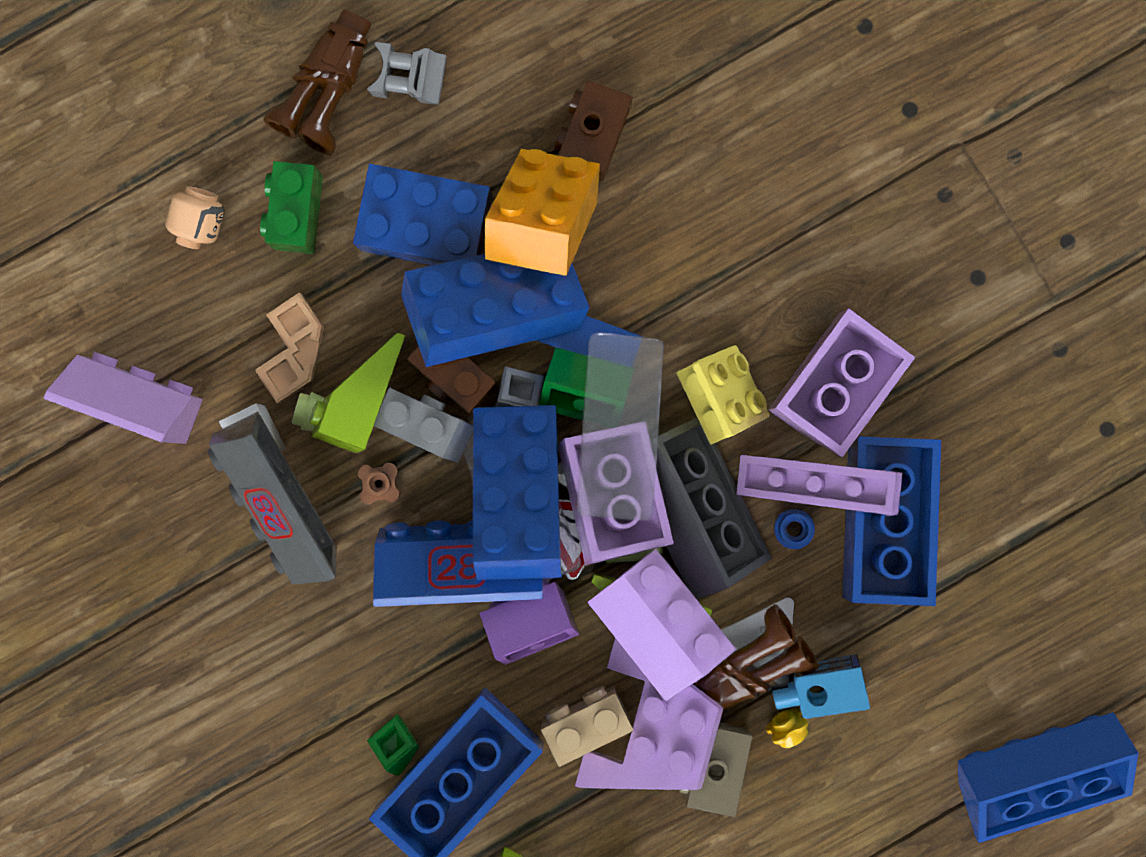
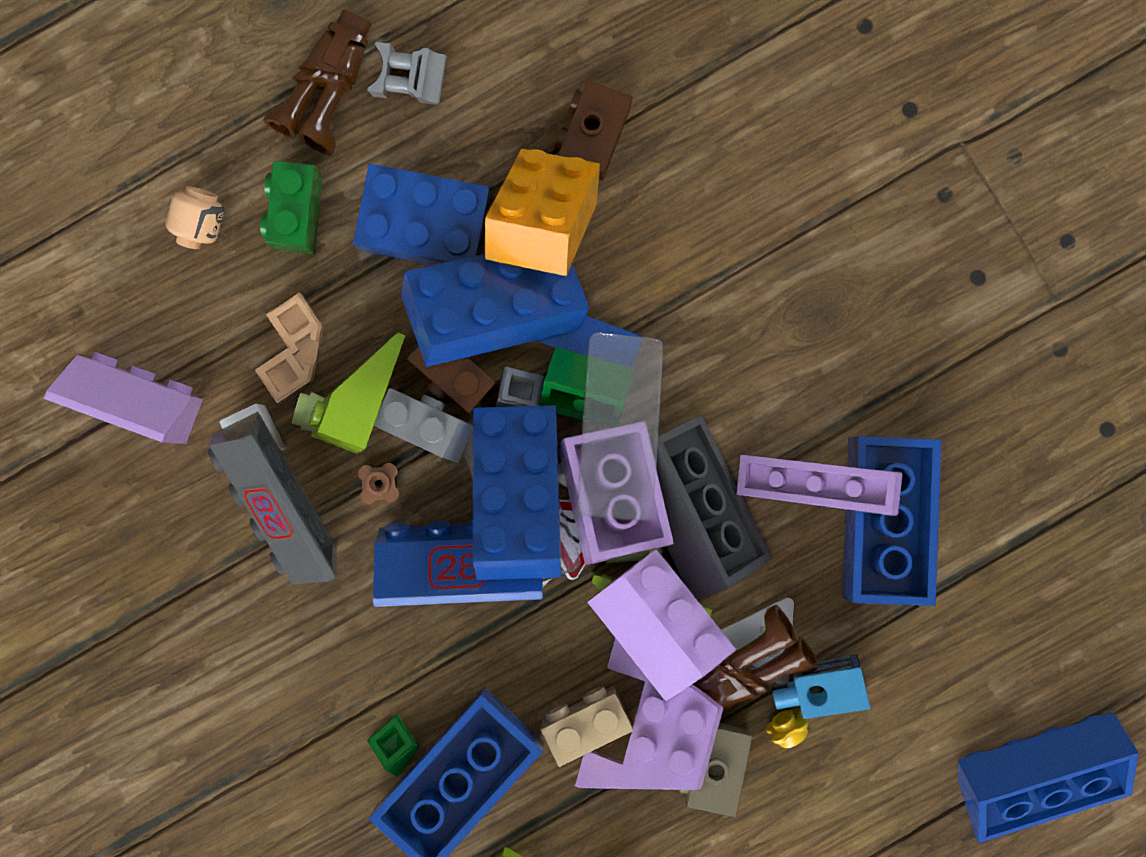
(528, 626): medium lavender brick -> none
(723, 394): light yellow bracket -> none
(806, 532): blue plate -> none
(841, 383): lavender slope -> none

